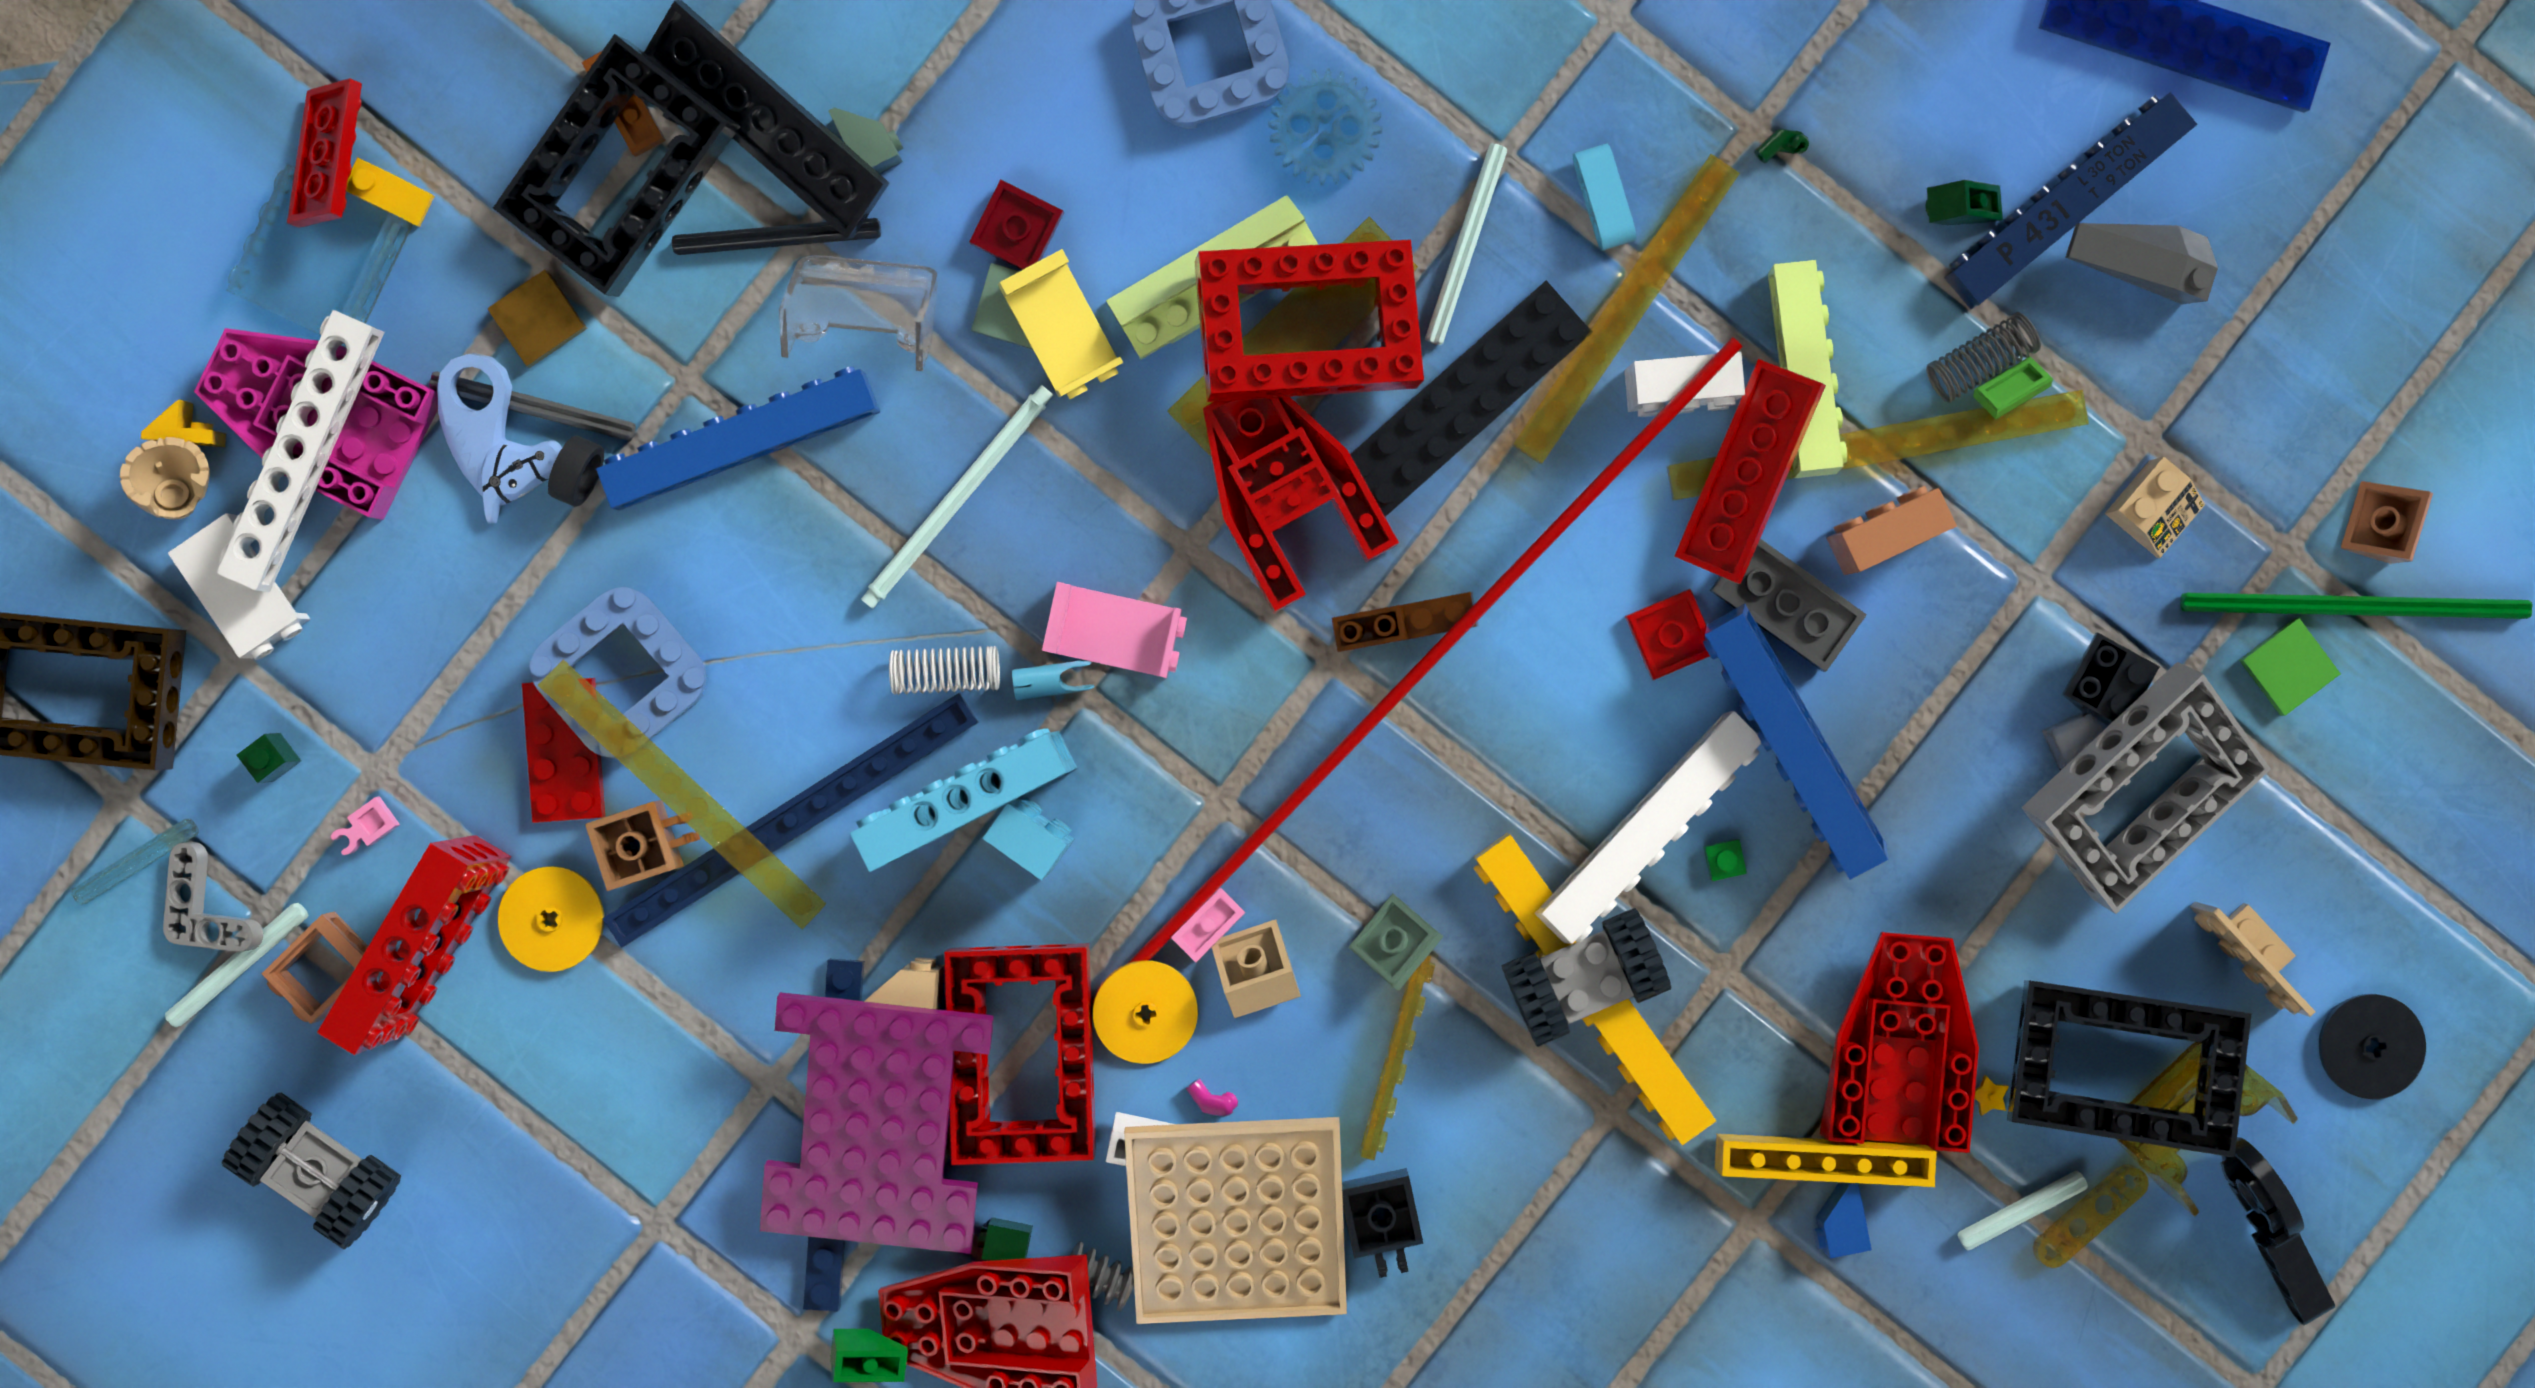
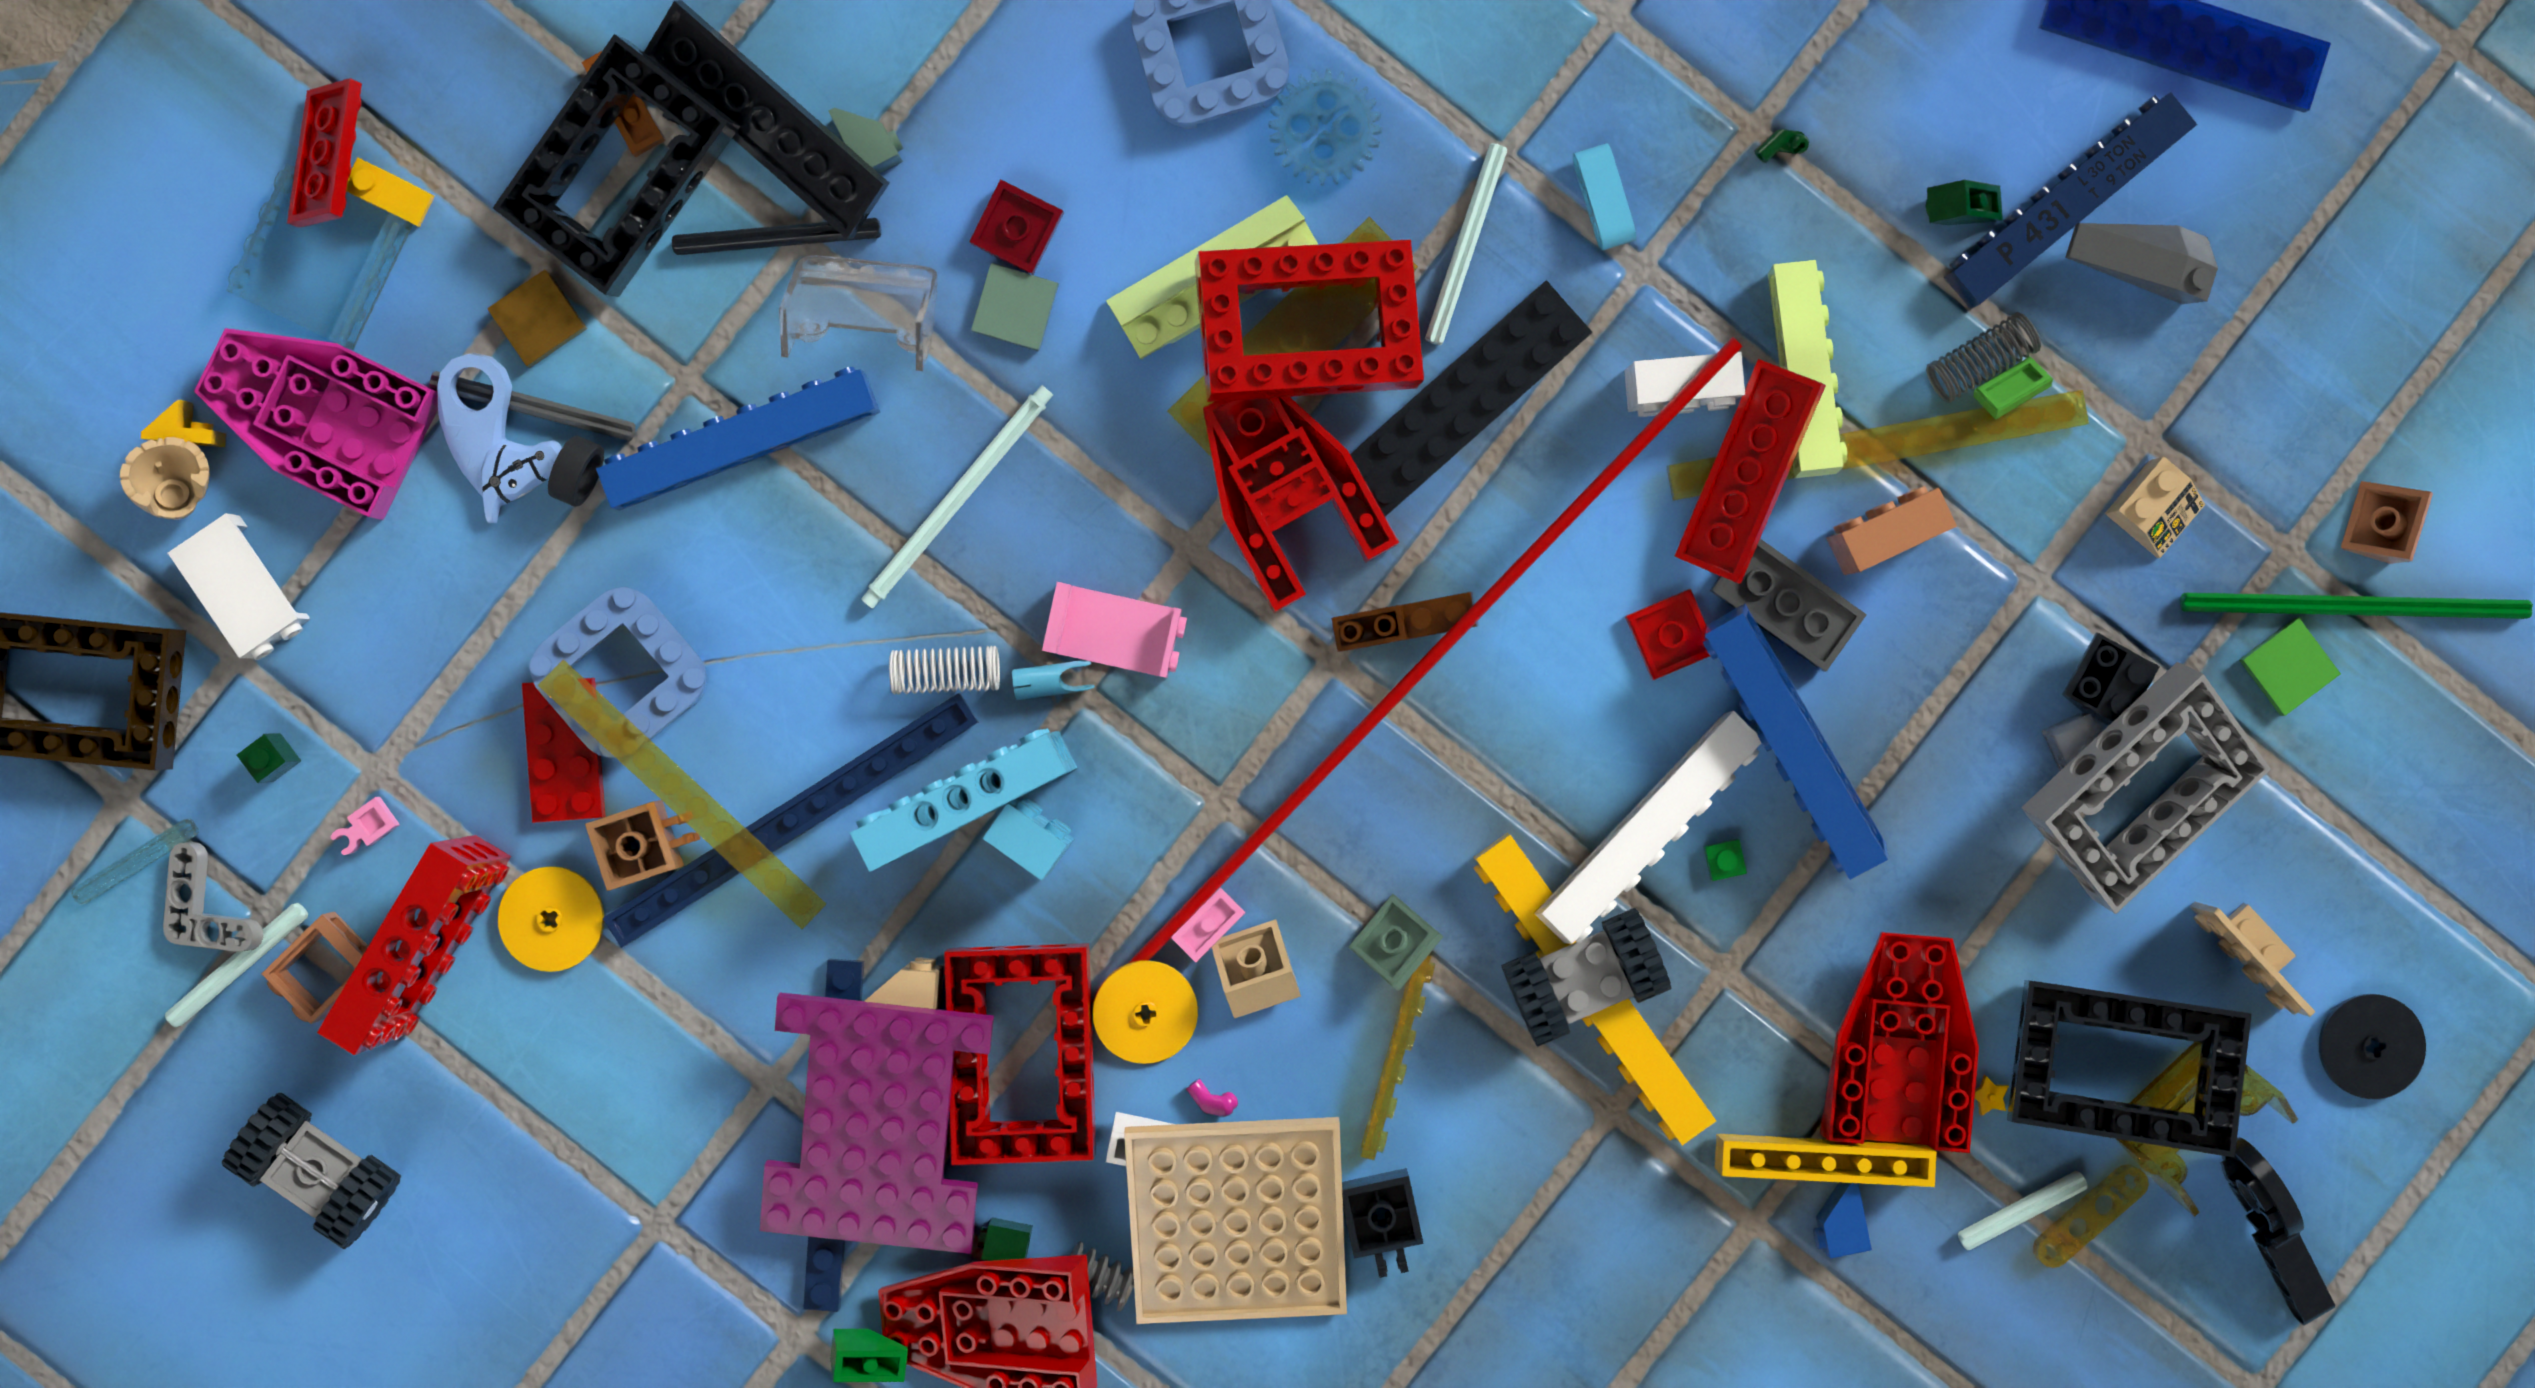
(317, 441): white brick -> none
(1060, 325): light yellow panel -> none
(1626, 309): clear yellow plate -> none

